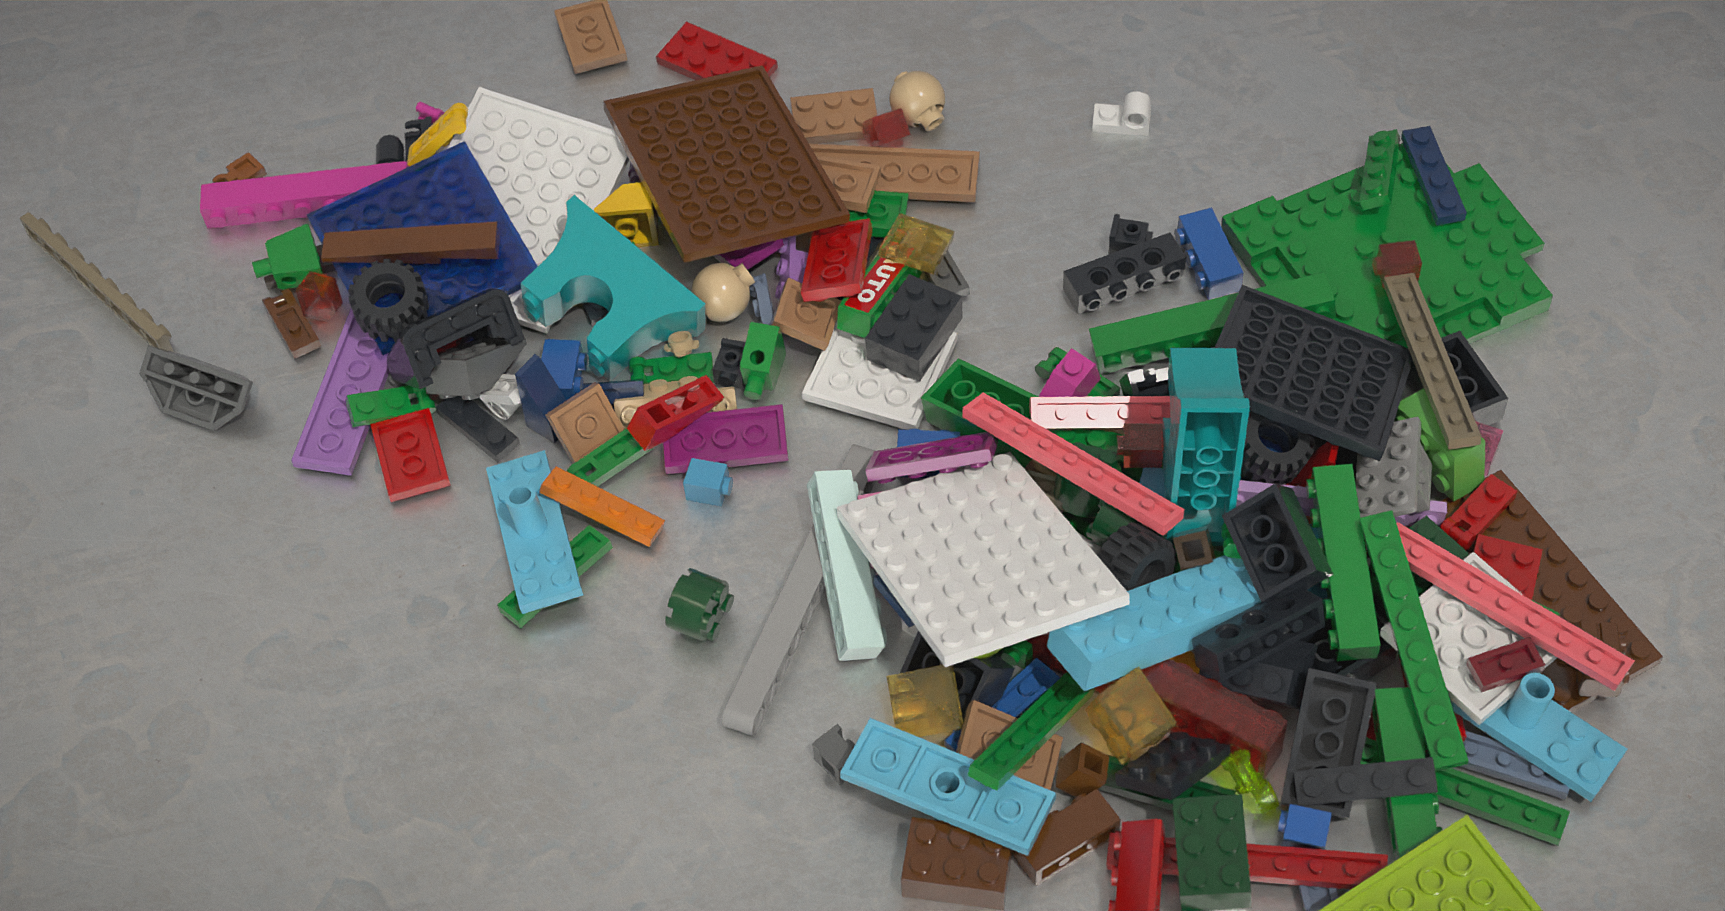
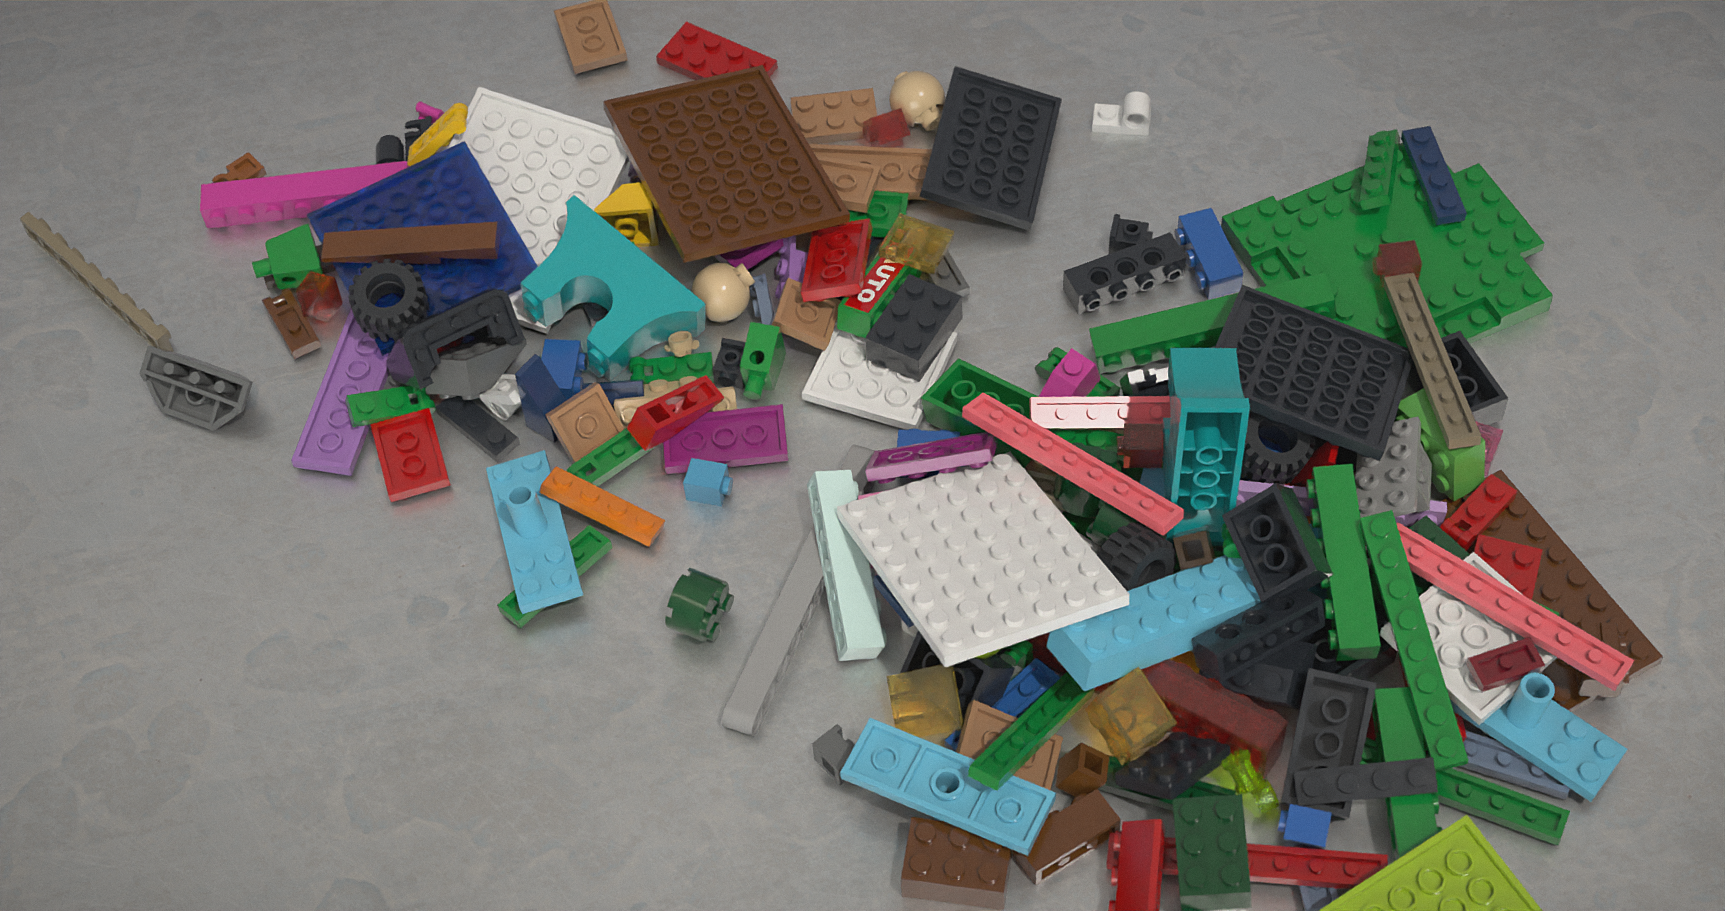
(991, 148): none -> black plate

